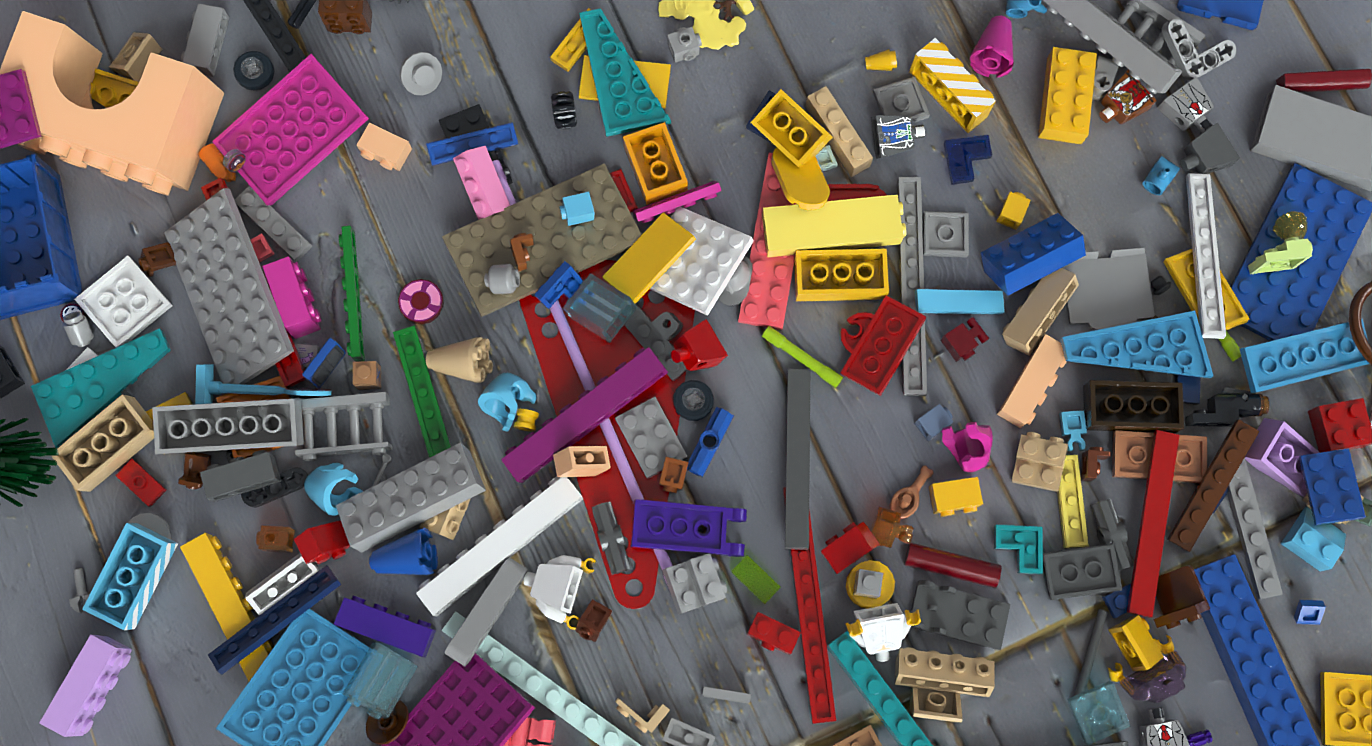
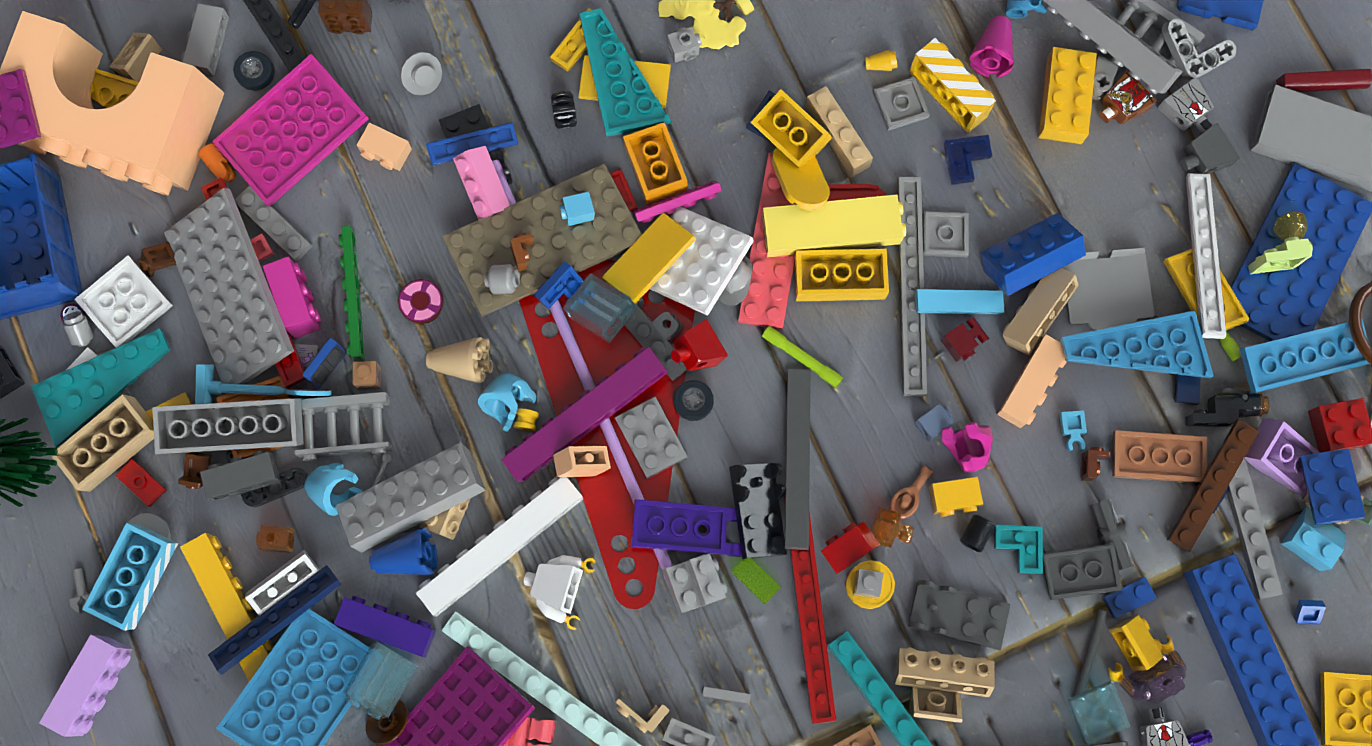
(234, 160): tile -> none
(322, 542): red brick -> none
(422, 390): green plate -> none
(486, 612): light grey beam -> none
(593, 621): copper bracket -> none
(611, 538): dark grey piece -> none
(673, 474): dark orange bracket -> none
(715, 428): blue piece -> none
(758, 509): none -> black hinge
(773, 634): red brick -> none
(826, 159): light aqua tile -> none
(879, 343): red plate -> none
(882, 629): white torso -> none
(894, 134): torso -> none
(953, 565): dark red brick -> none
(977, 533): none -> black piece
(1013, 210): yellow brick -> none
(1040, 461): tan plate -> none
(1072, 505): light yellow tile -> none
(1133, 406): dark brown brick -> none
(1153, 524): red tile -> none
(1160, 176): dark azure piece -> none
(1160, 285): black piece -> none
(1180, 597): reddish brown bracket -> none

